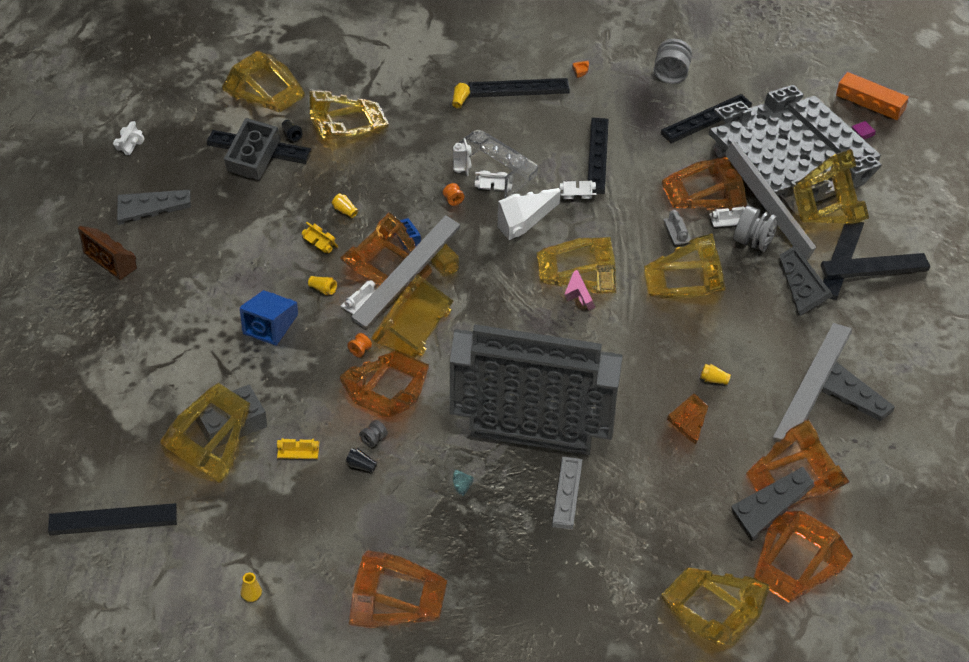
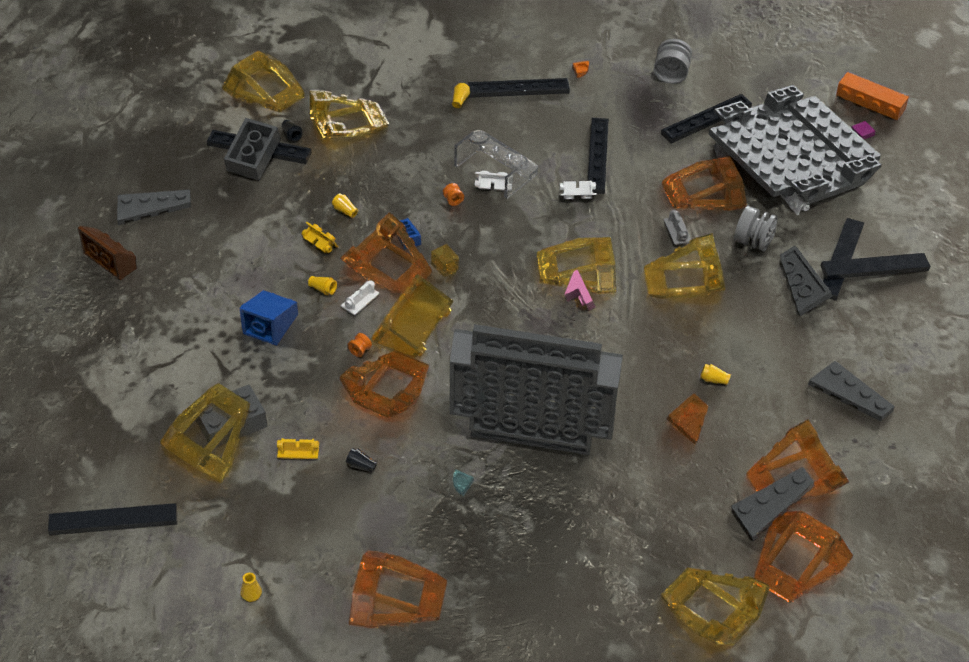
(129, 138): white hips -> none
(373, 433): flat silver wheel -> none
(405, 272): light grey tile -> none
(462, 153): white hinge -> none
(521, 213): white wedge -> none
(567, 493): light grey tile -> none
(724, 217): white hinge -> none
(769, 199): light grey tile -> none
(814, 380): light grey tile -> none
(842, 181): clear yellow windscreen -> none

